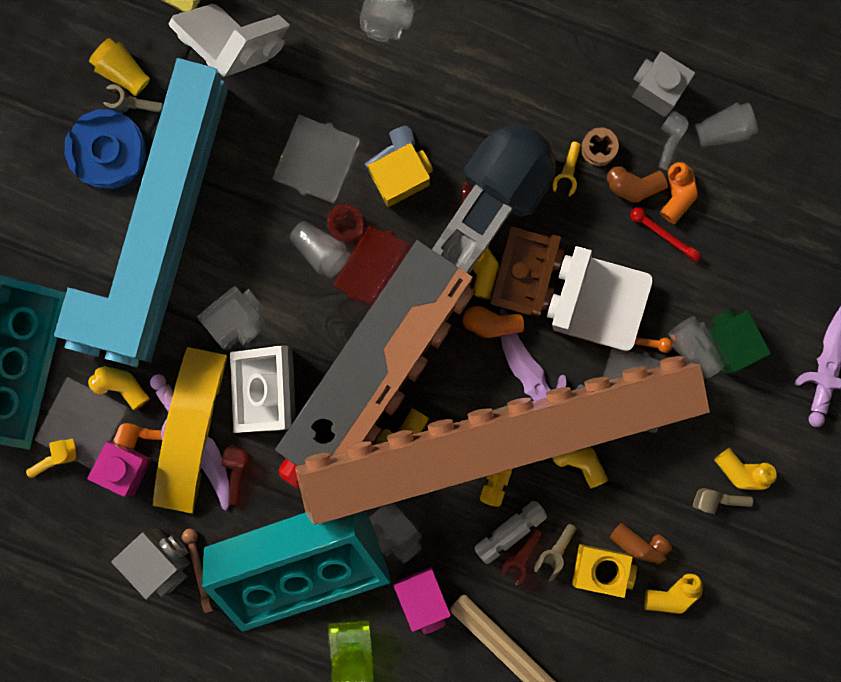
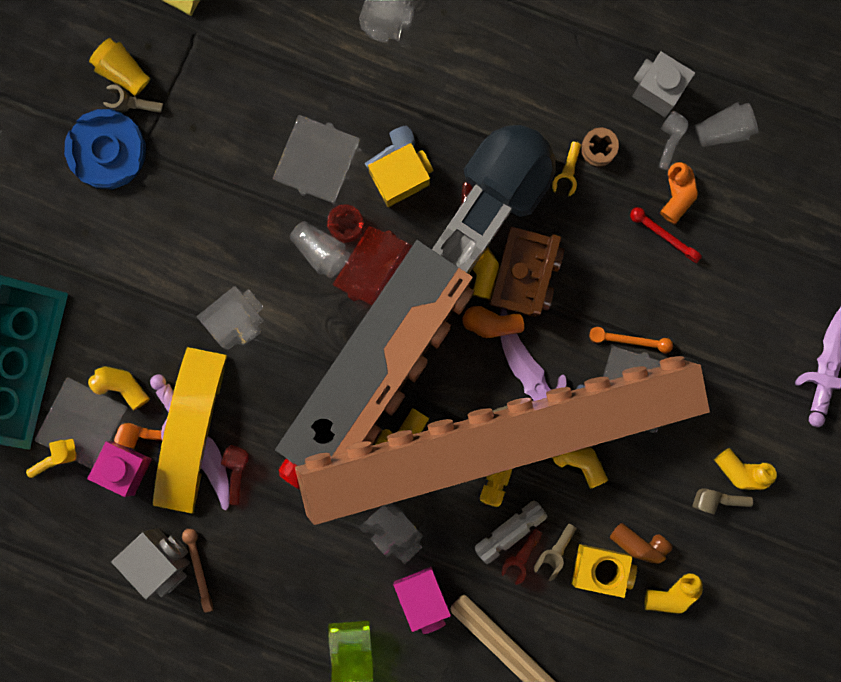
(133, 313): medium azure brick -> none
(225, 42): white bracket -> none
(262, 389): white slope -> none
(292, 568): teal slope -> none
(599, 300): white bracket -> none
(634, 188): dark orange arm -> none
(696, 345): clear cone -> none
(737, 340): dark green brick -> none

